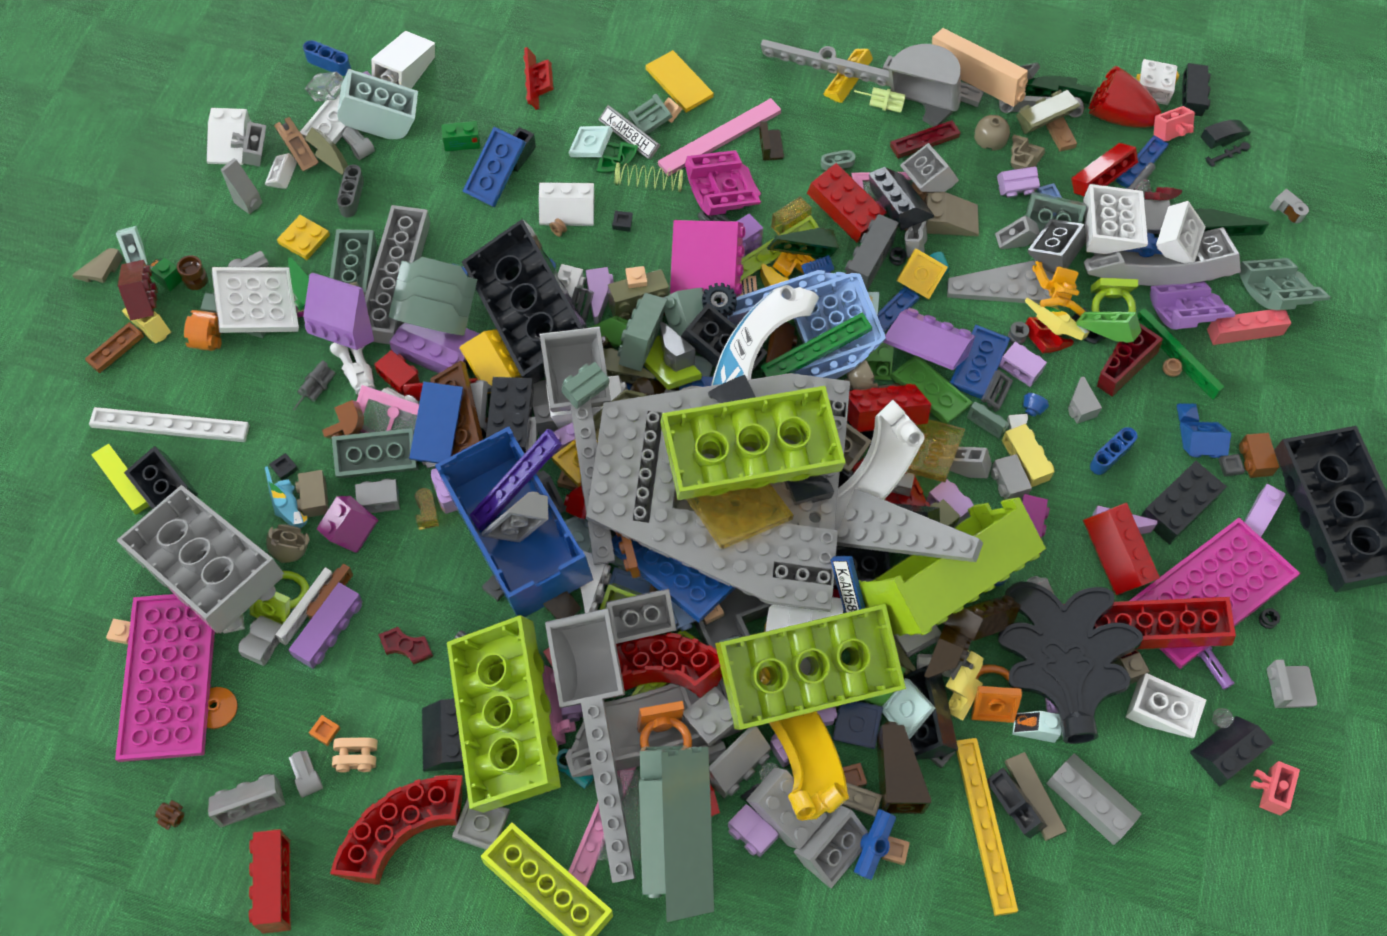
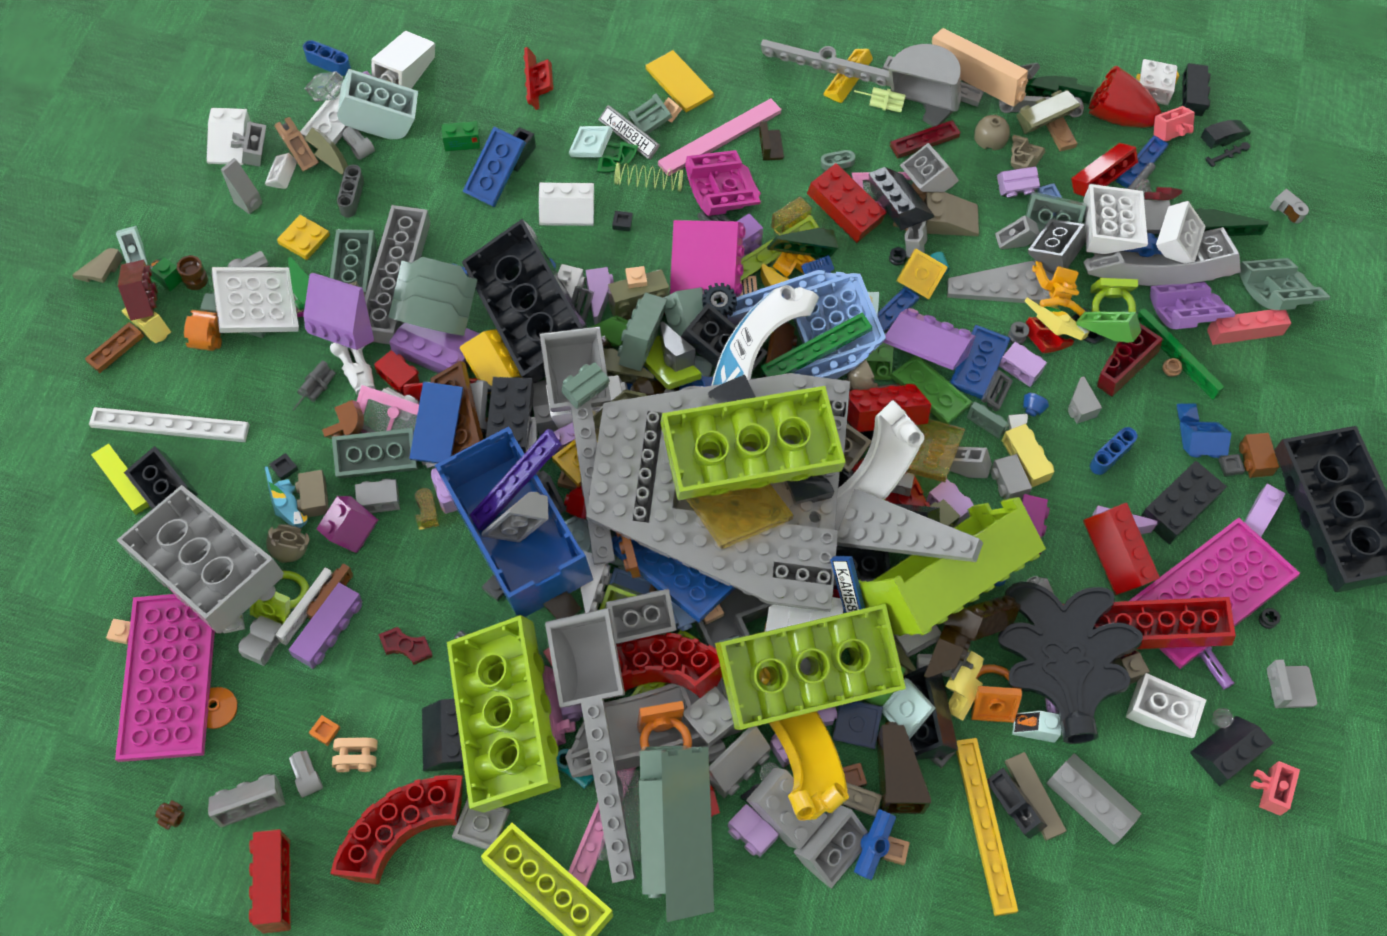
(558, 227): medium nougat bush -> none
(873, 249): dark grey brick -> none

